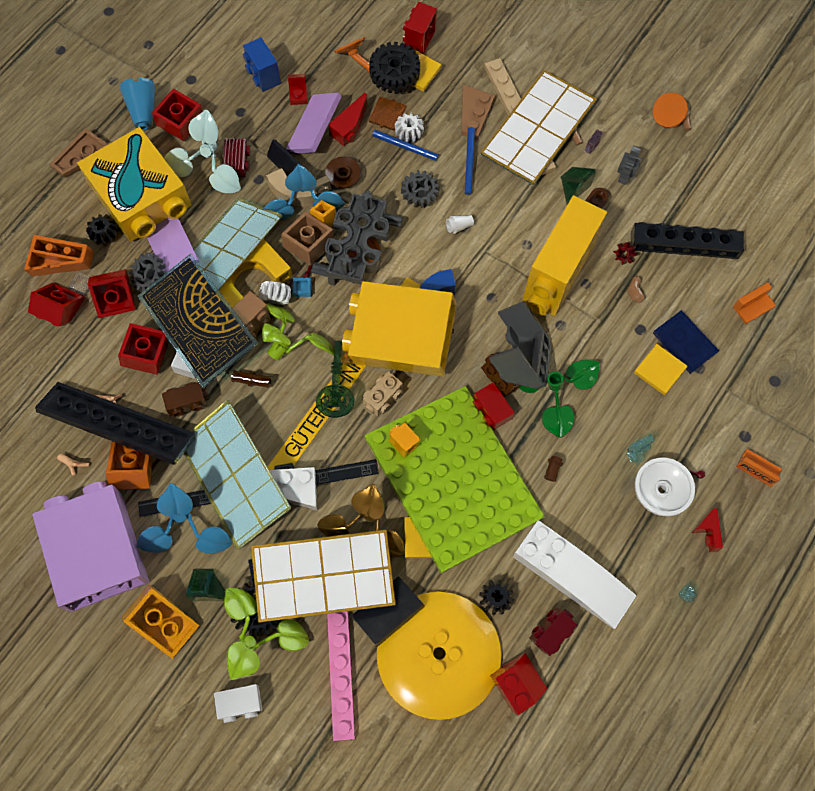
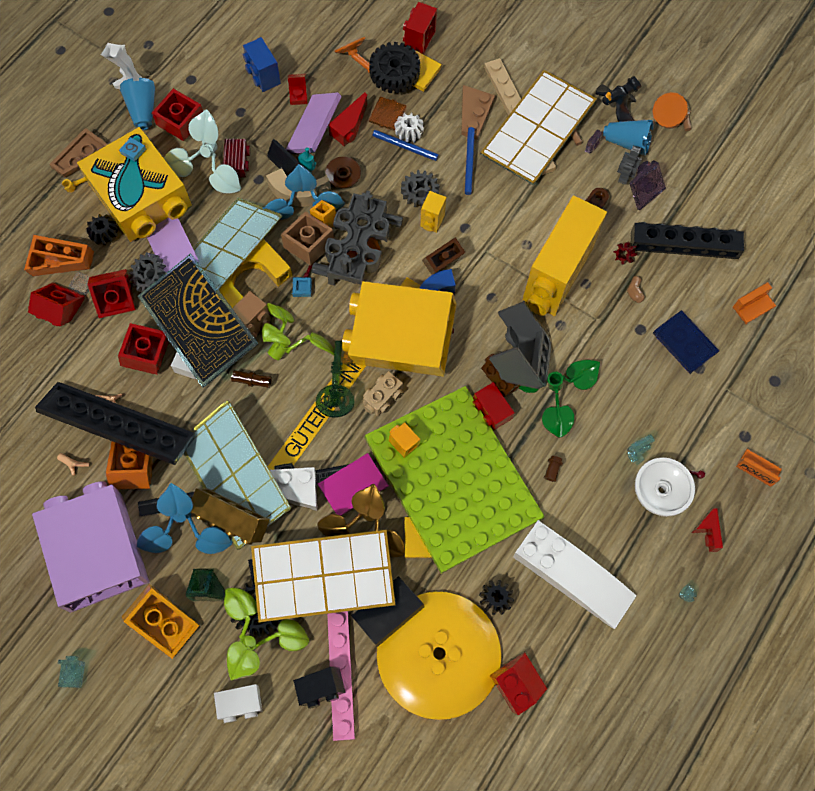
(70, 186): none -> yellow hand
(71, 672): none -> clear light blue bracket
(118, 55): none -> white animal
(132, 149): none -> dark azure tile
(184, 399): reddish brown brick -> none
(229, 515): none -> pearl gold brick
(275, 293): white gear -> none
(307, 160): none -> teal piece
(319, 687): none -> black brick
(346, 482): none -> dark pink tile
(433, 211): none -> yellow brick
(443, 256): none -> reddish brown brick
(458, 223): white cone -> none
(553, 631): dark red brick -> none
(577, 181): clear green slope -> none
(621, 96): none -> black animal
(630, 133): none -> dark azure cone
(647, 183): none -> slope
(660, 369): yellow tile -> none

